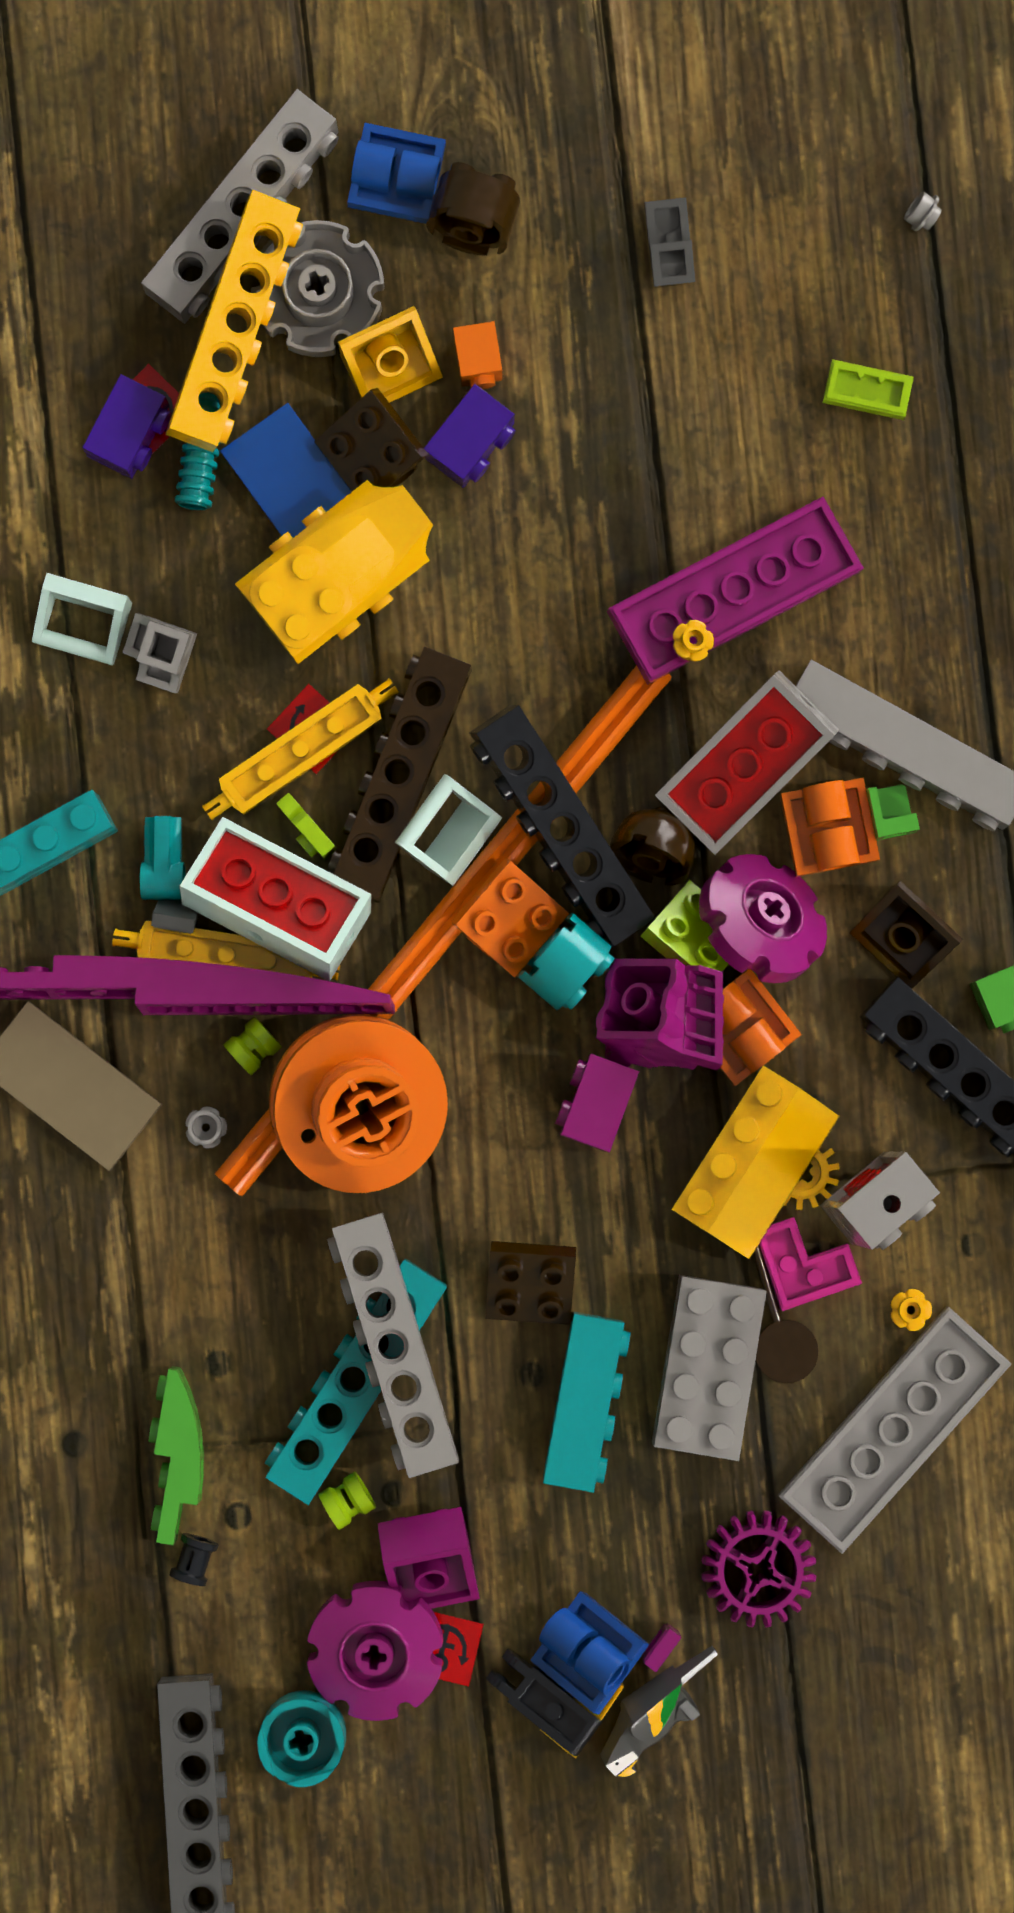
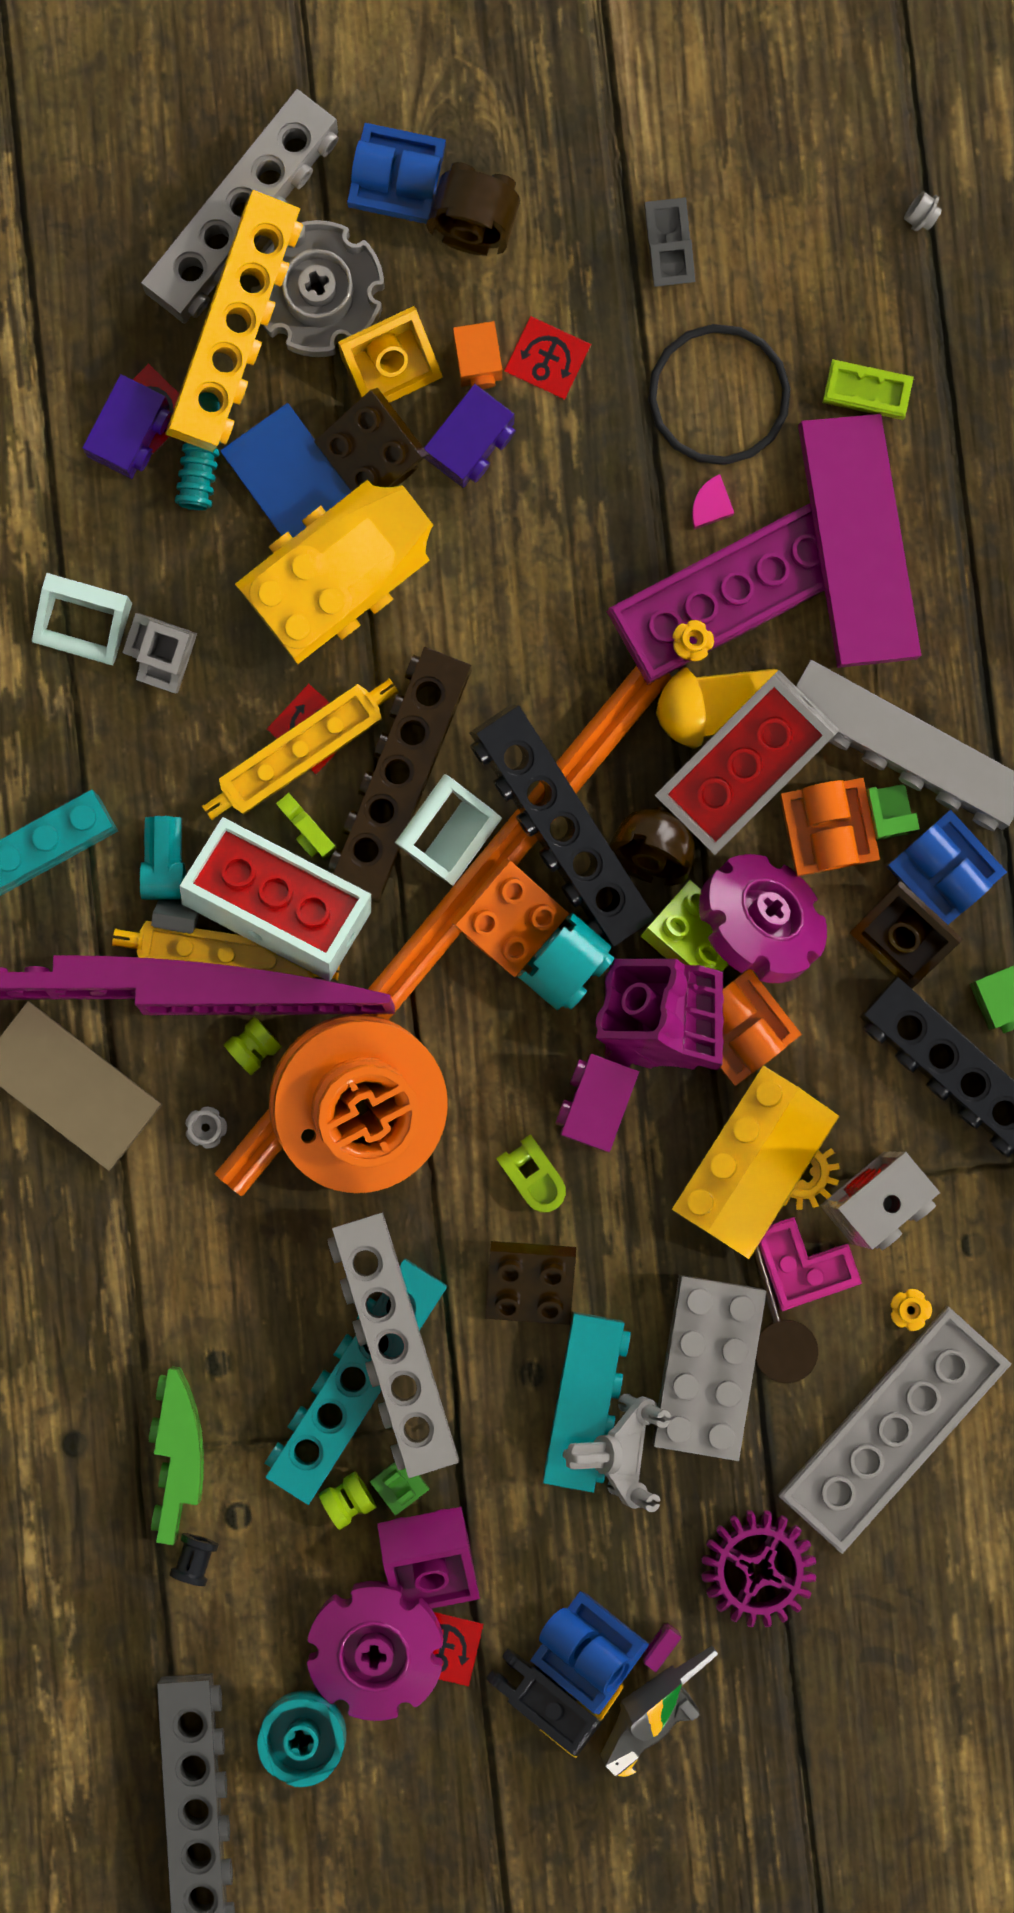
(398, 1489): none -> bright green tile
(542, 1189): none -> lime plate
(547, 357): none -> red sticker
(621, 1451): none -> light grey axle
(702, 705): none -> yellow piece
(711, 503): none -> dark pink tile
(714, 328): none -> black piece
(859, 540): none -> magenta tile
(947, 868): none -> blue plate

